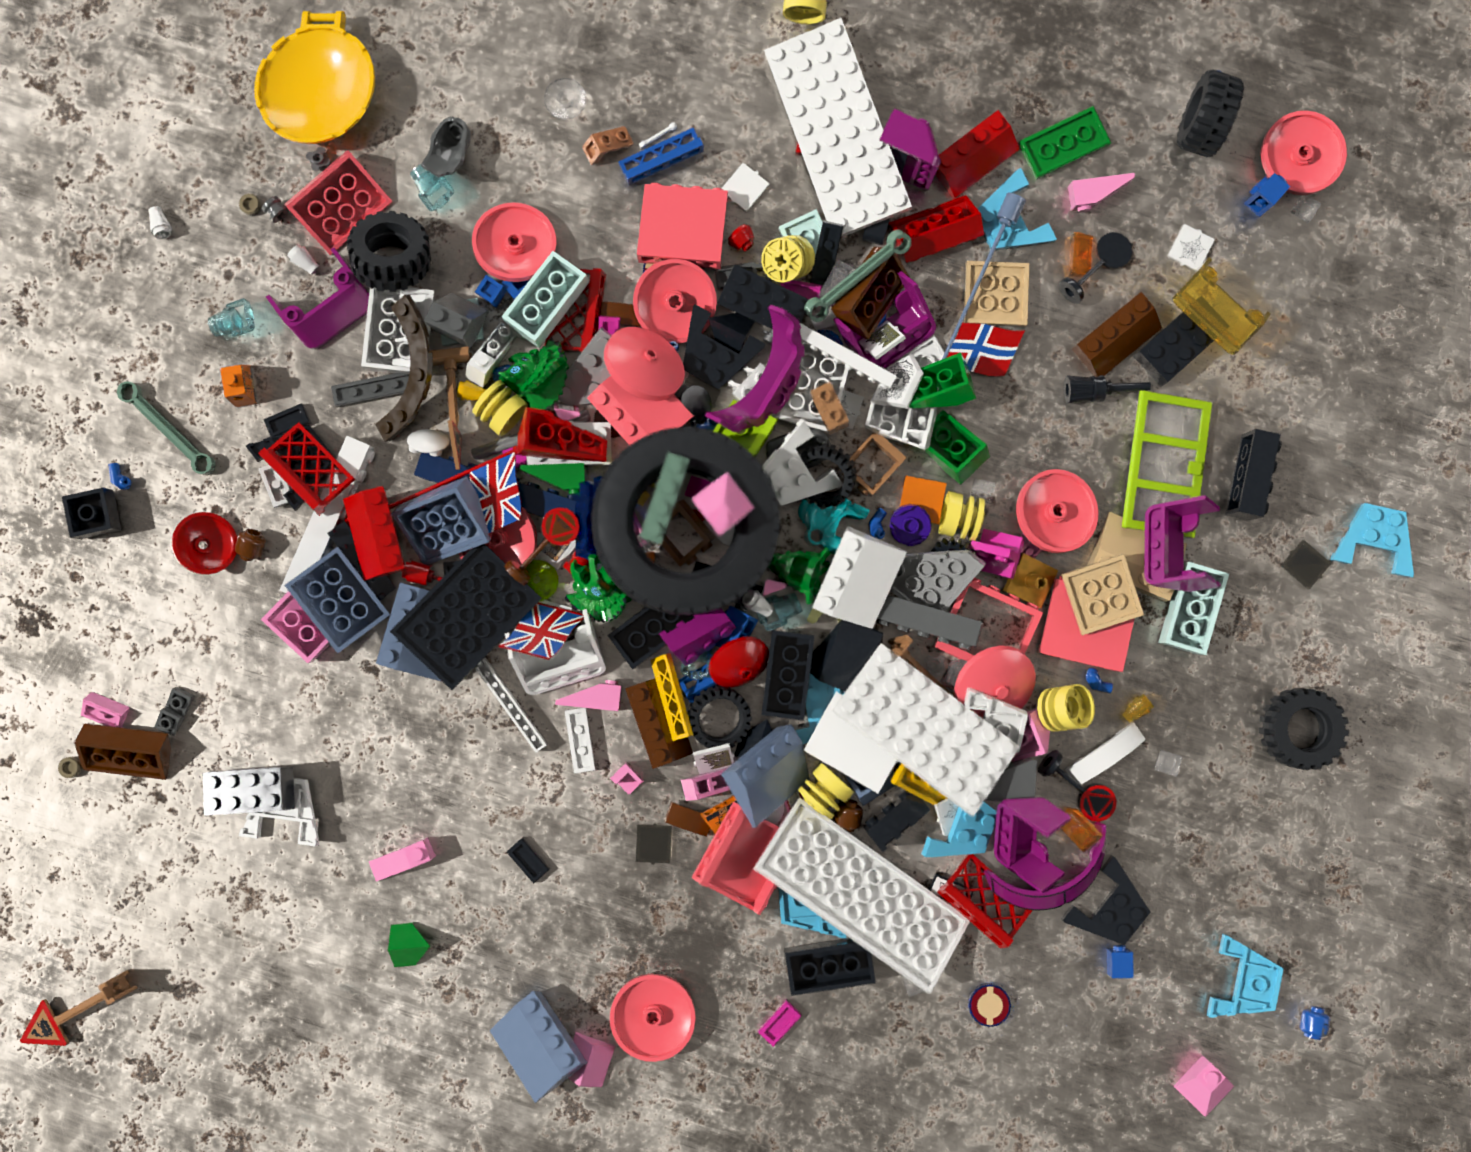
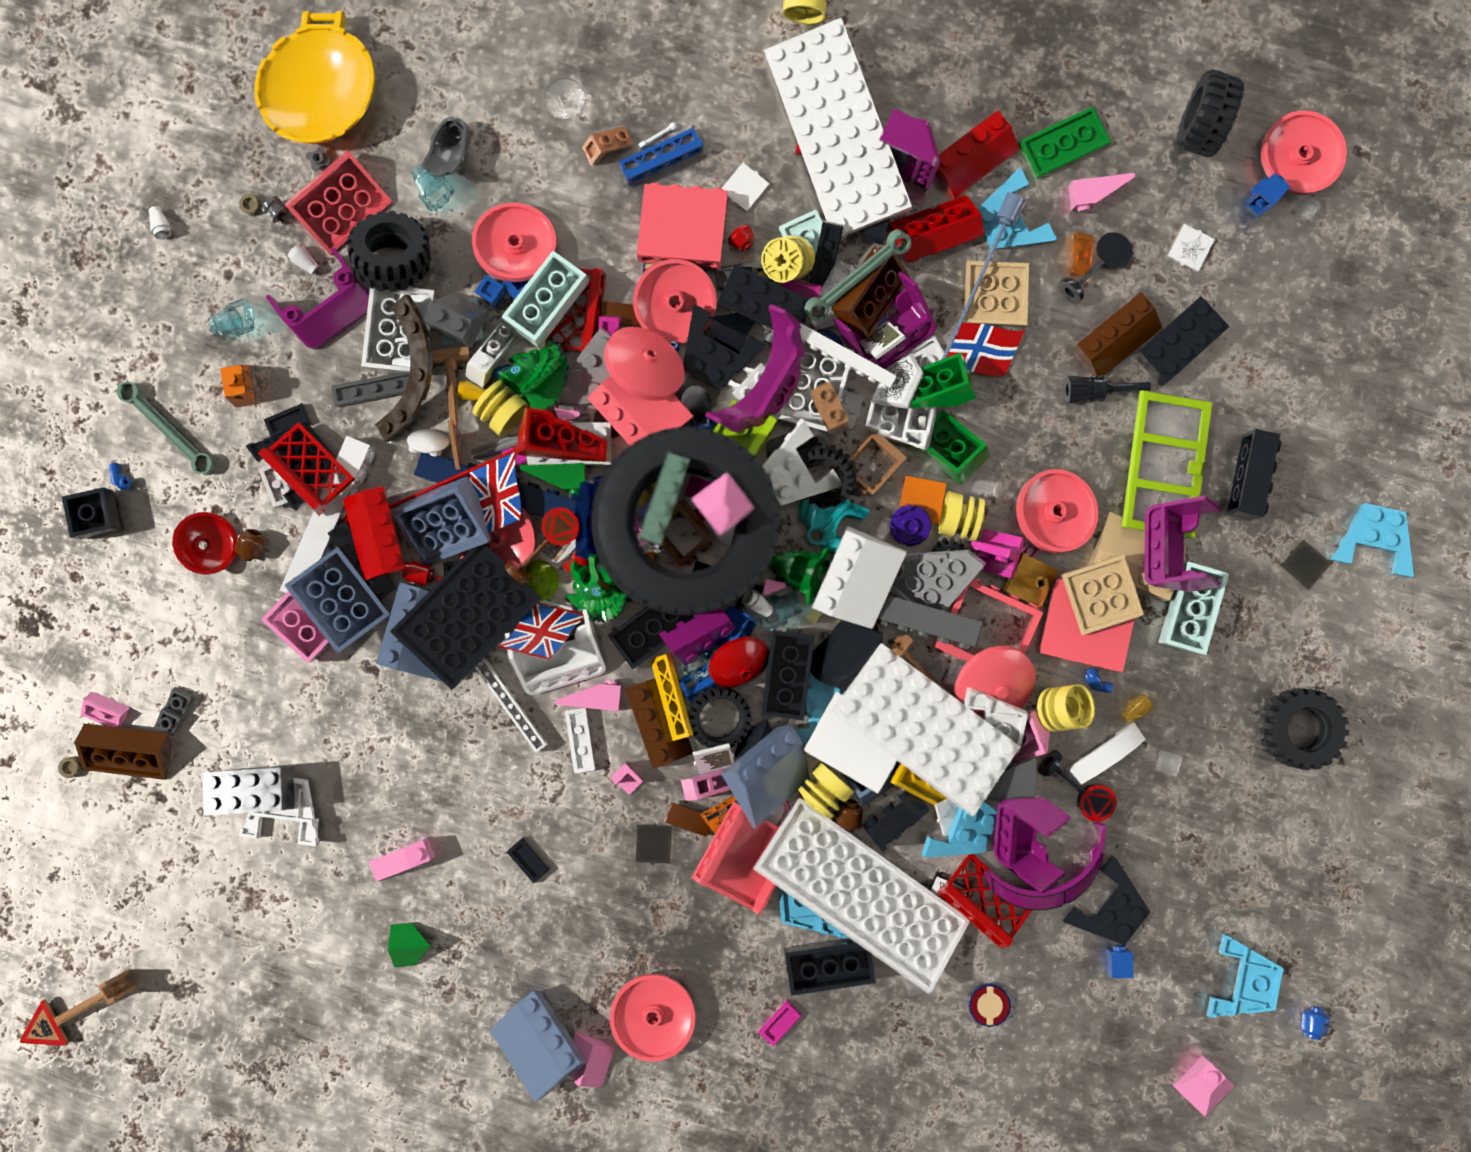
(875, 524): blue arm -> none
(1081, 830): clear orange slope -> none
(1217, 311): clear yellow windscreen -> none

